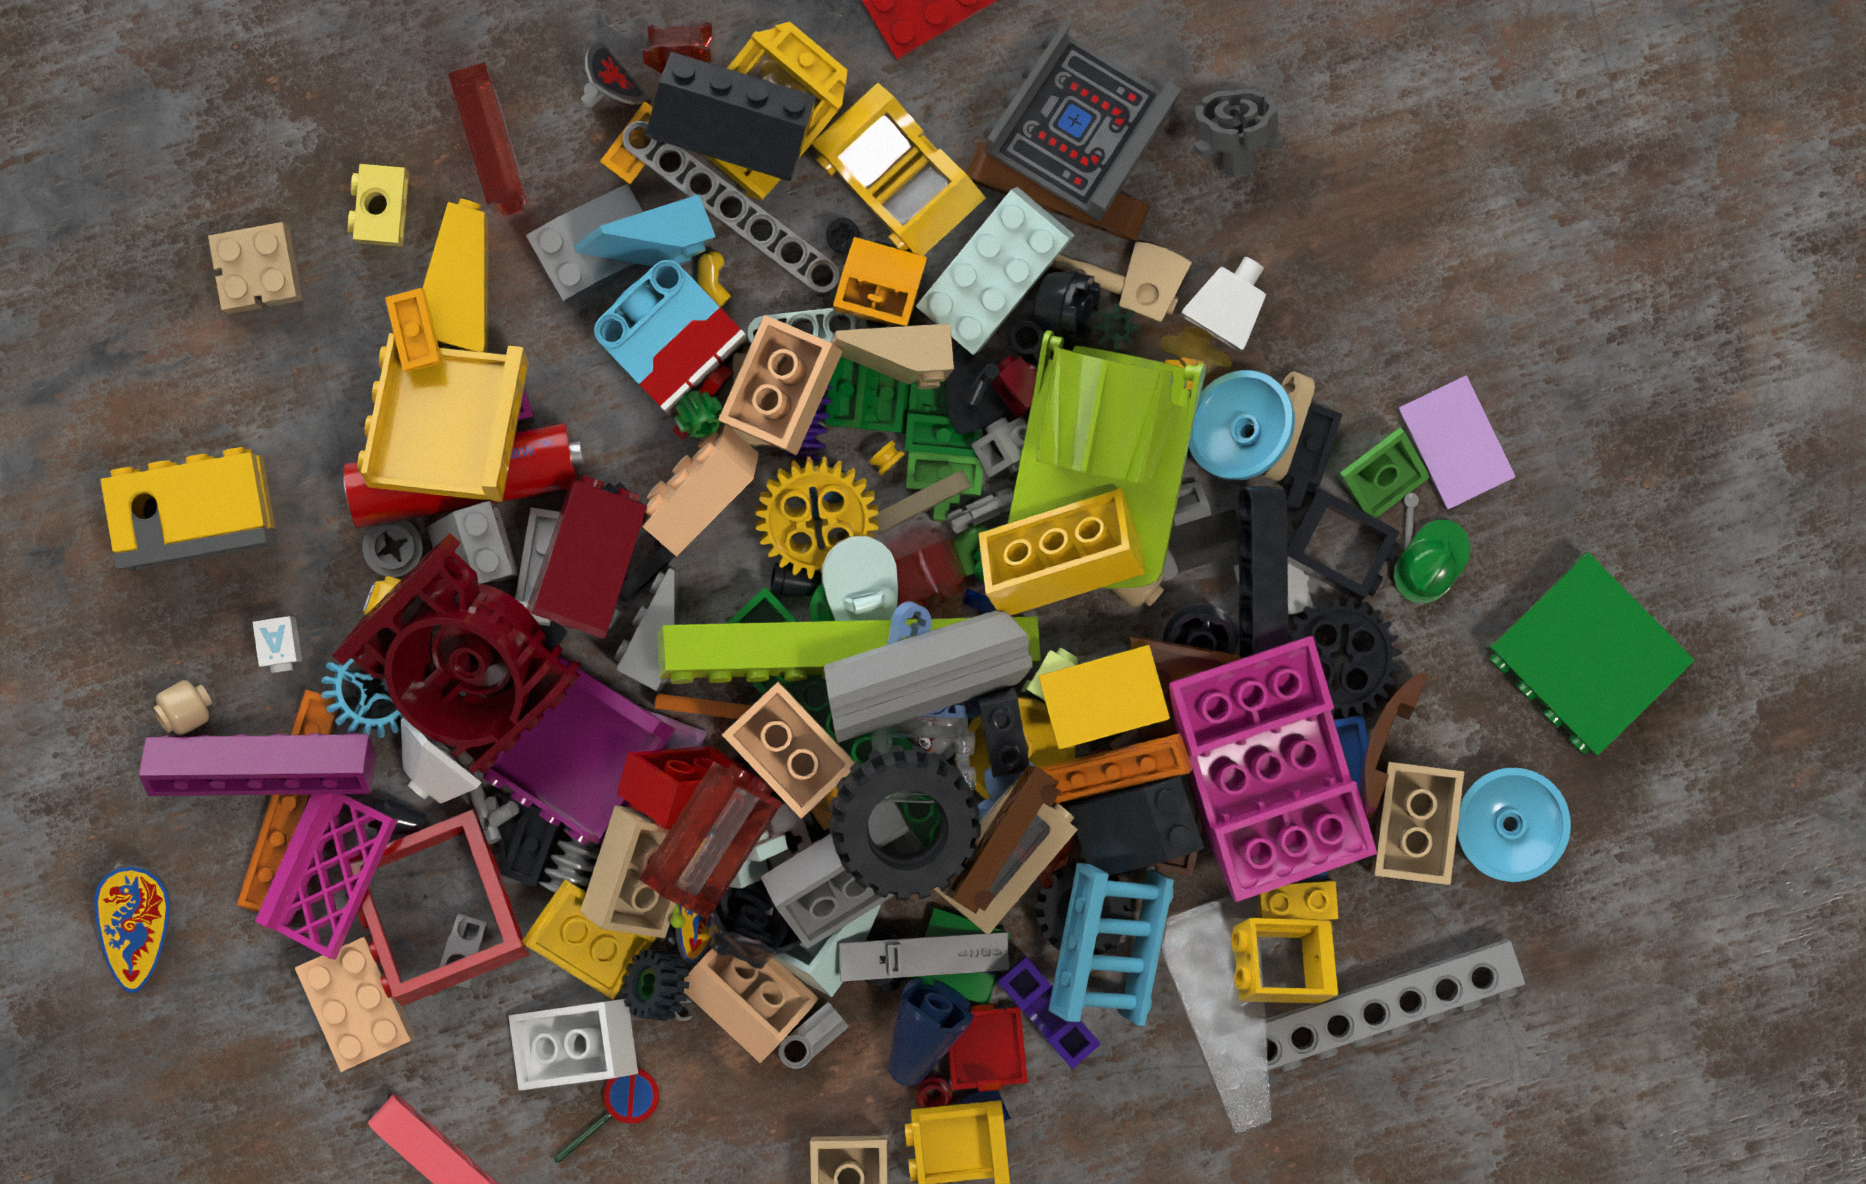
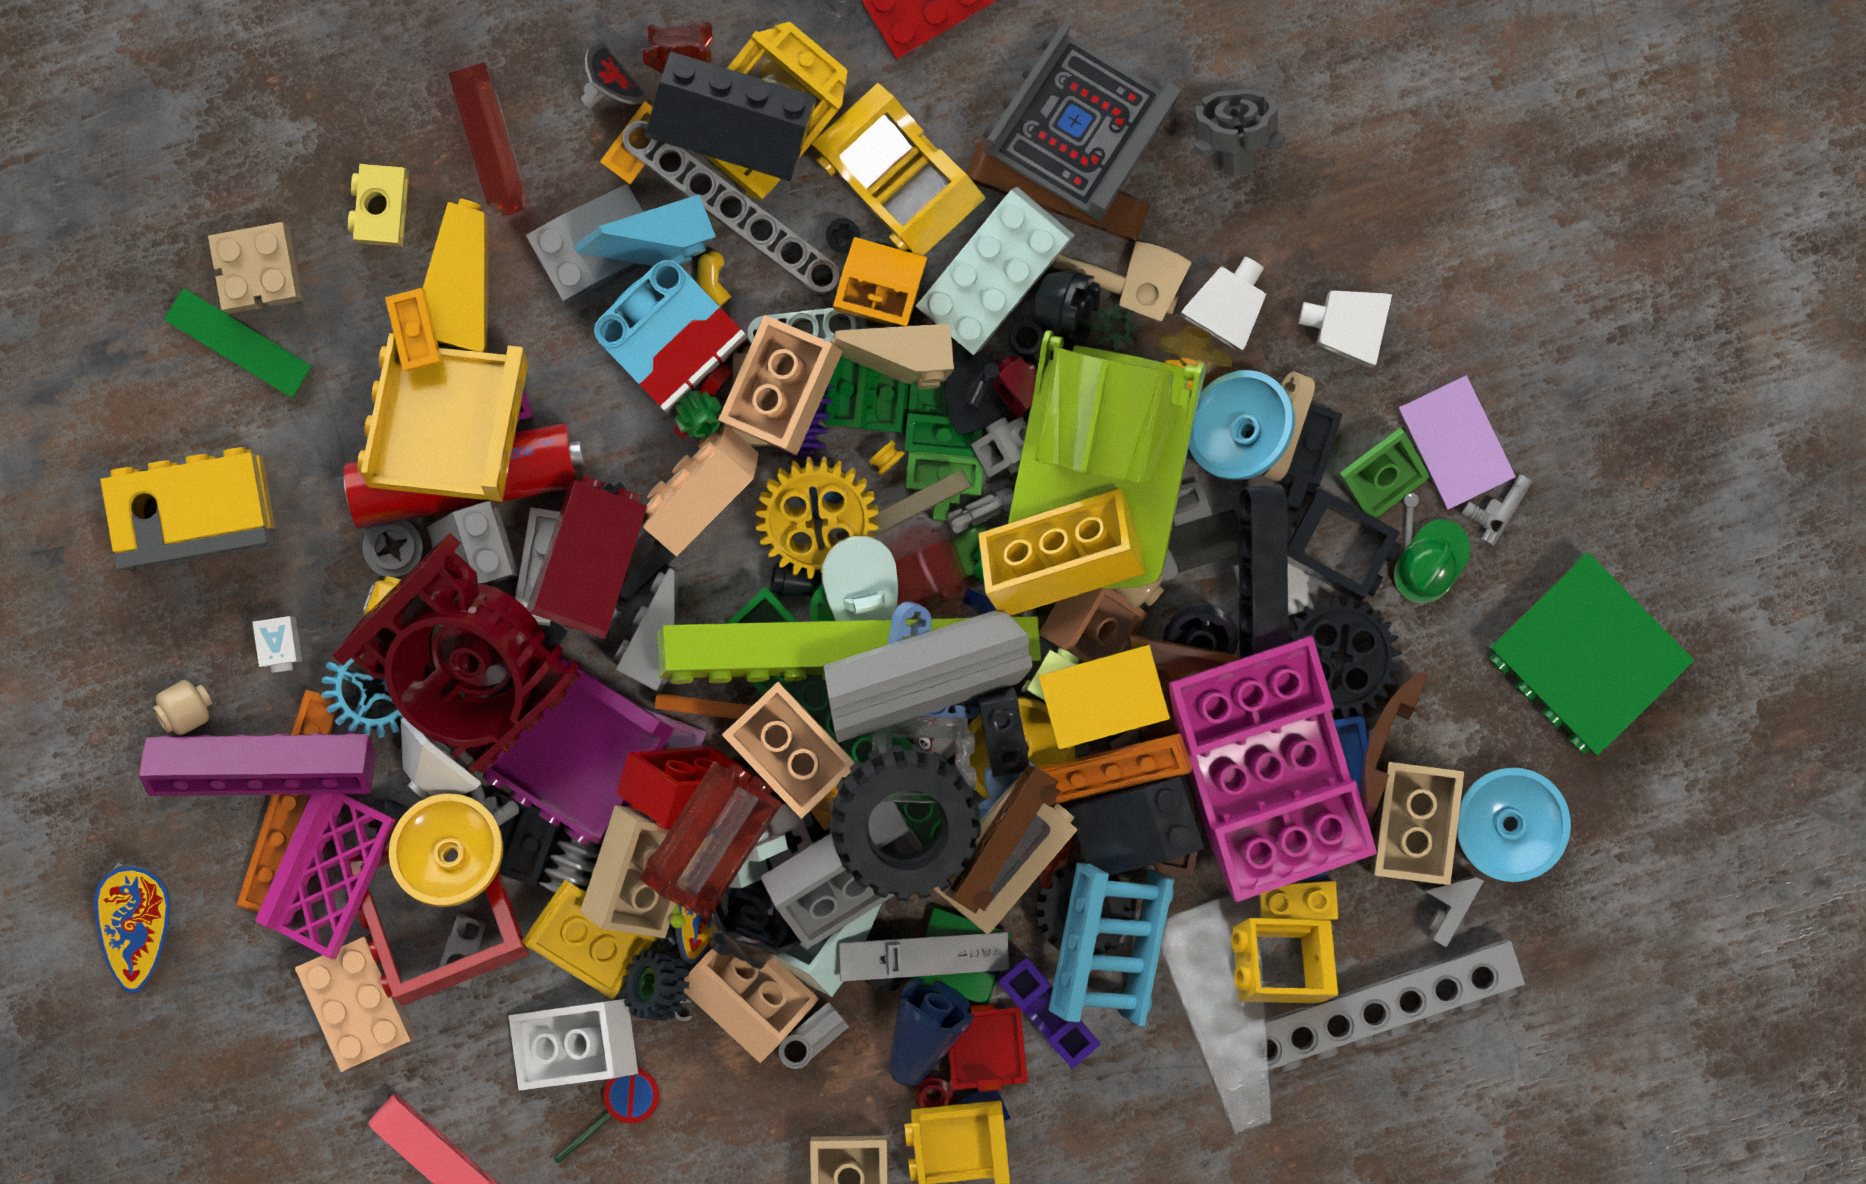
(238, 343): none -> green tile
(432, 832): none -> yellow dish
(1093, 624): none -> nougat slope
(1349, 324): none -> white torso
(1458, 899): none -> light grey slope
(1498, 511): none -> light grey hose

